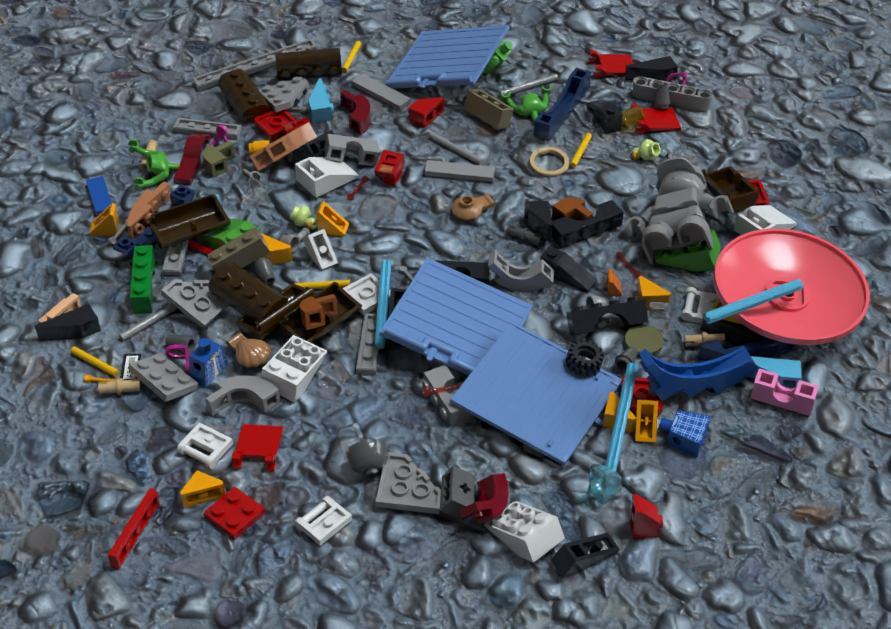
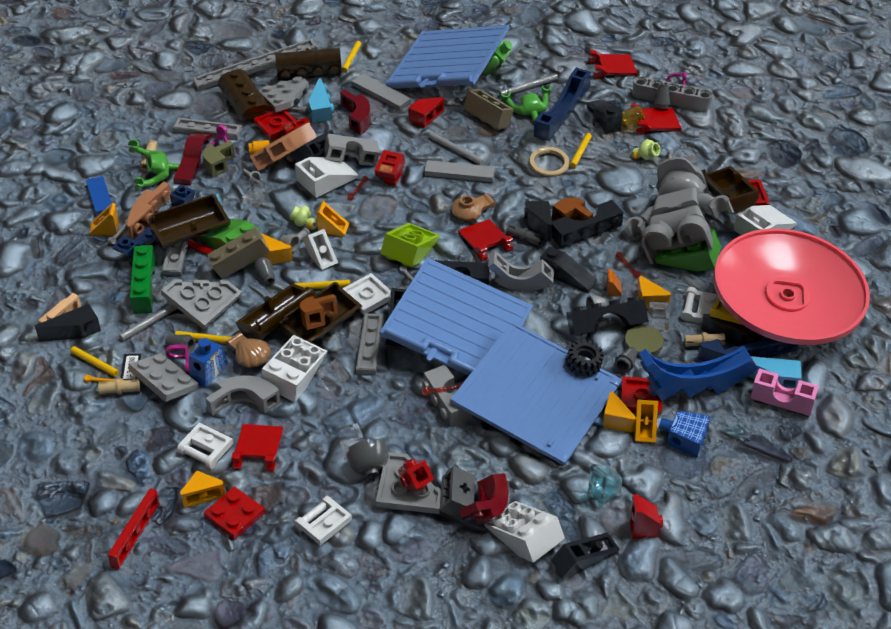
(197, 336): none -> yellow bar
(245, 292): dark brown container -> none
(383, 298): medium azure axle -> none
(408, 244): none -> lime slope
(415, 474): none -> red brick
(485, 235): none -> red flag
(621, 416): medium azure axle -> none
(654, 69): black slope -> none
(753, 301): medium azure axle -> none

